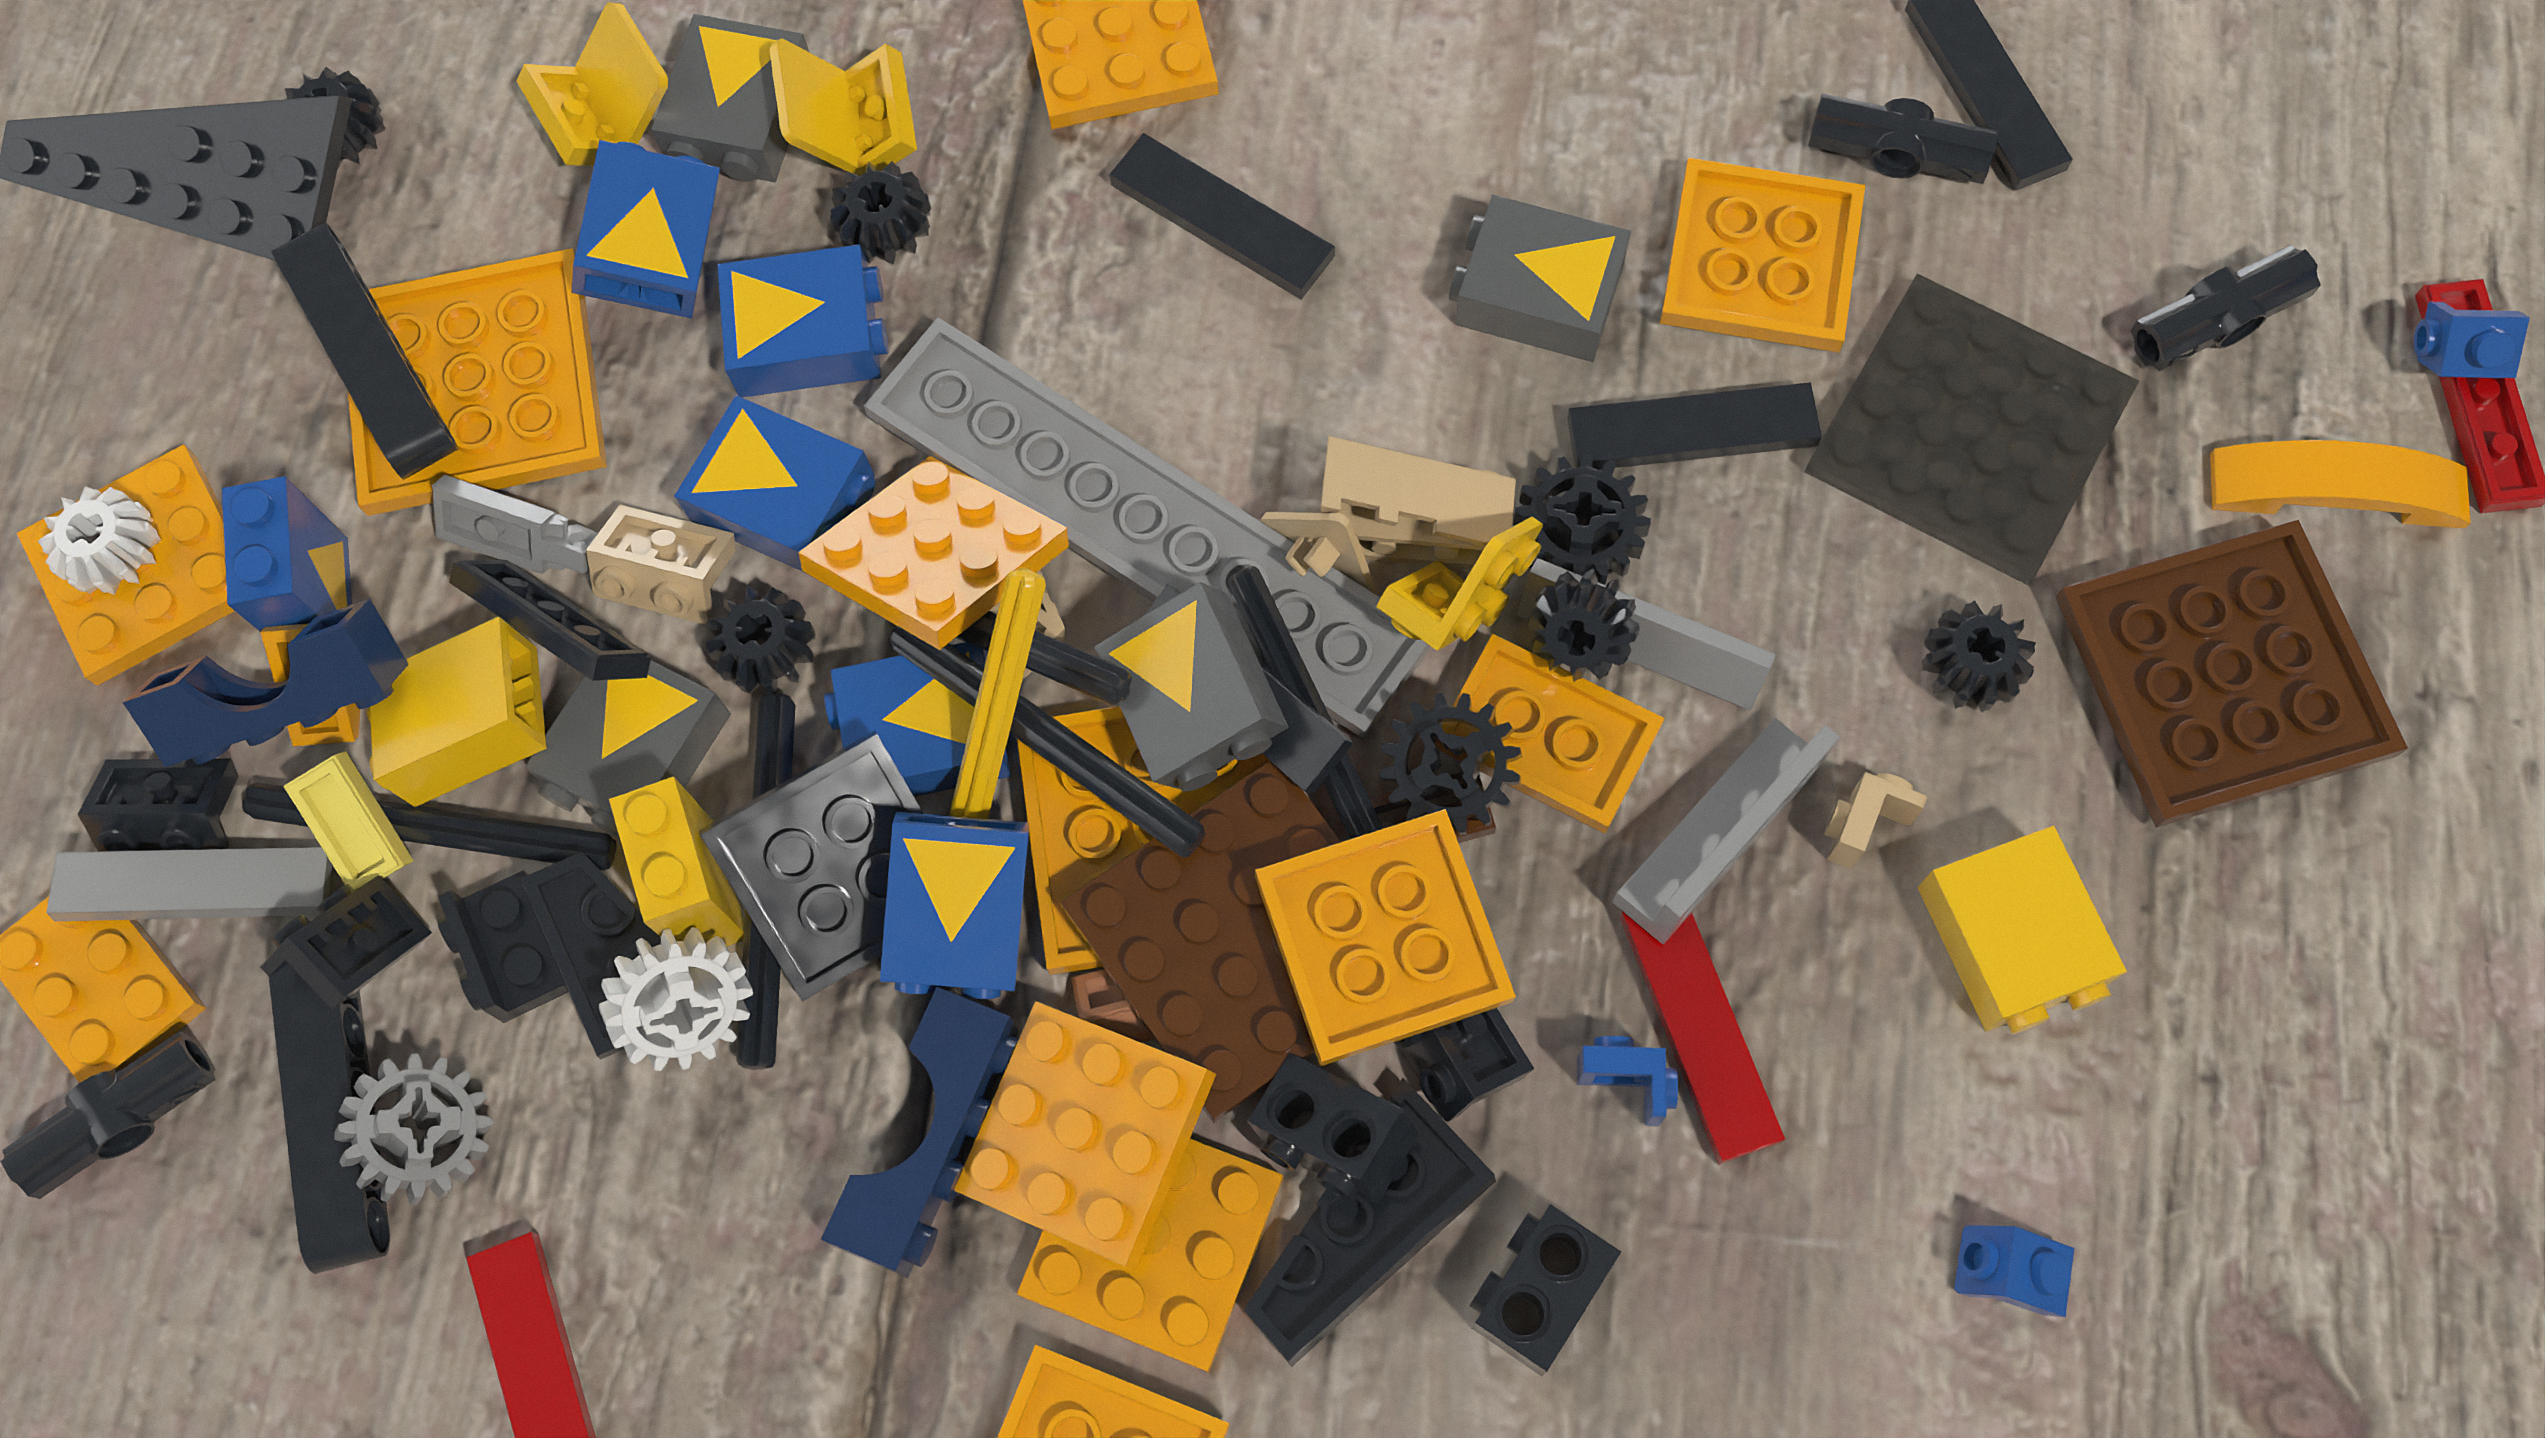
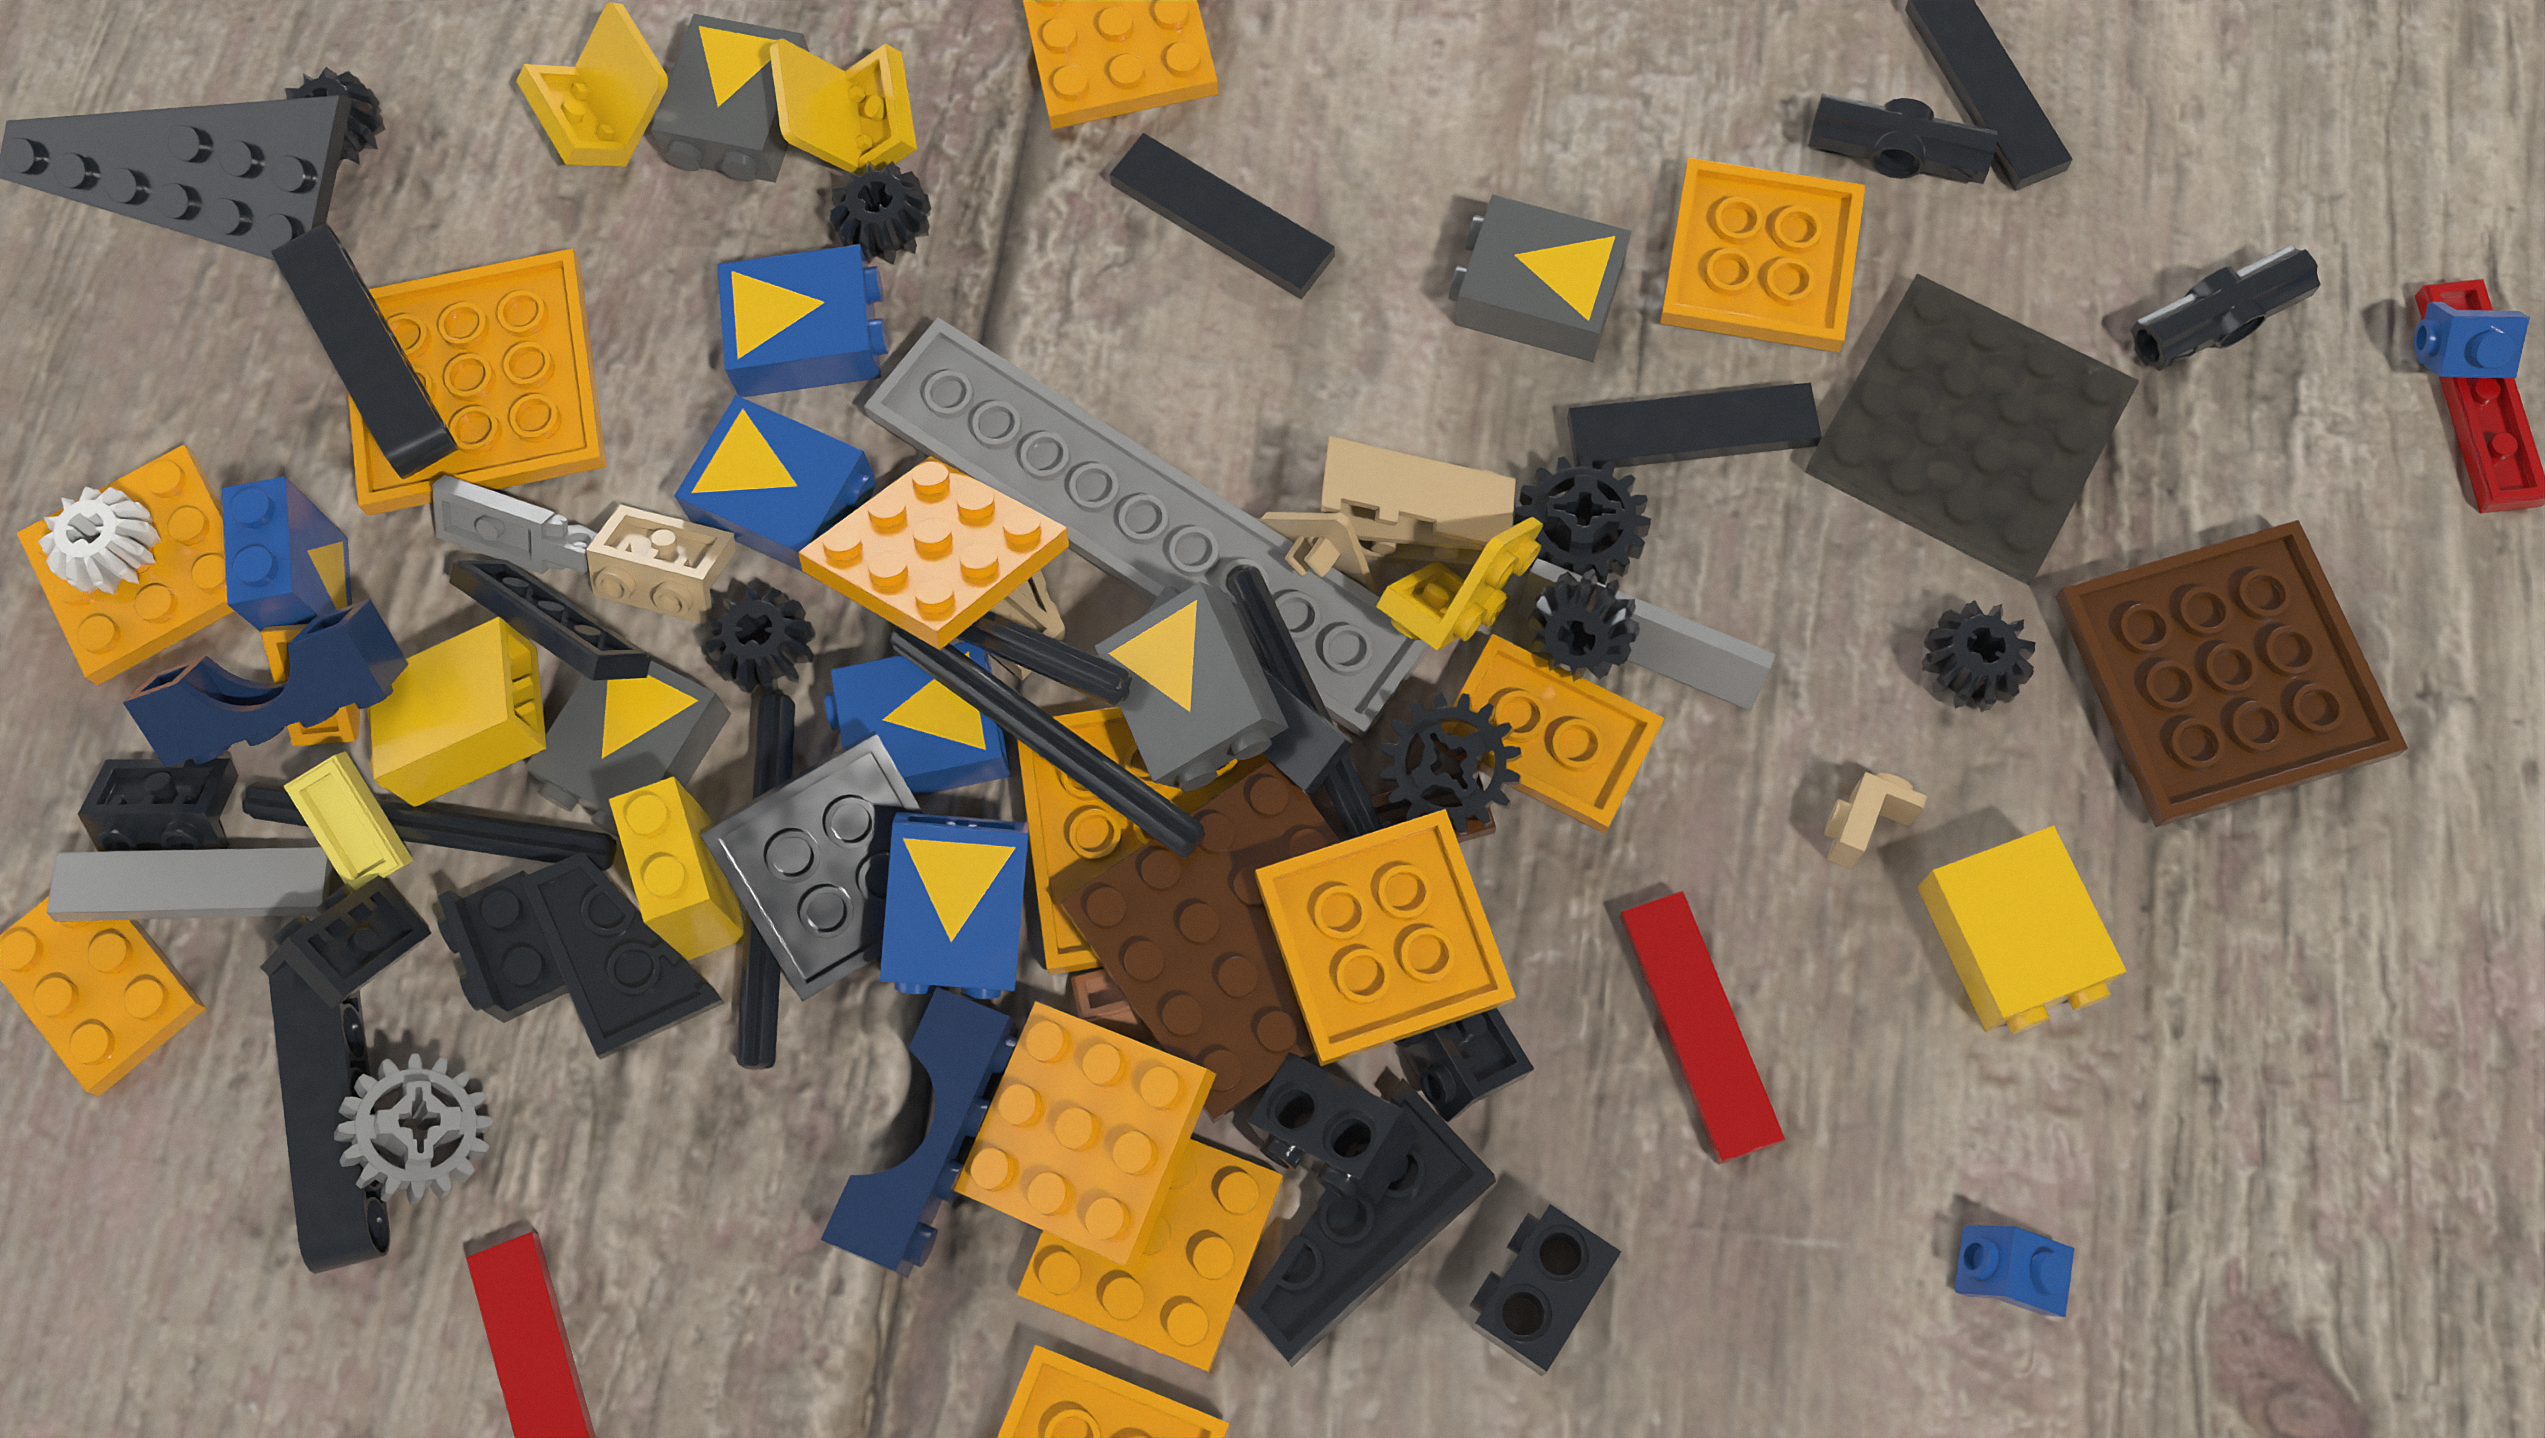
(108, 1115): black piece -> none
(645, 229): blue brick -> none
(668, 1005): white gear -> none
(998, 693): yellow axle -> none
(1619, 1063): blue bracket -> none
(1721, 828): light grey fence -> none
(2343, 476): light orange slope -> none

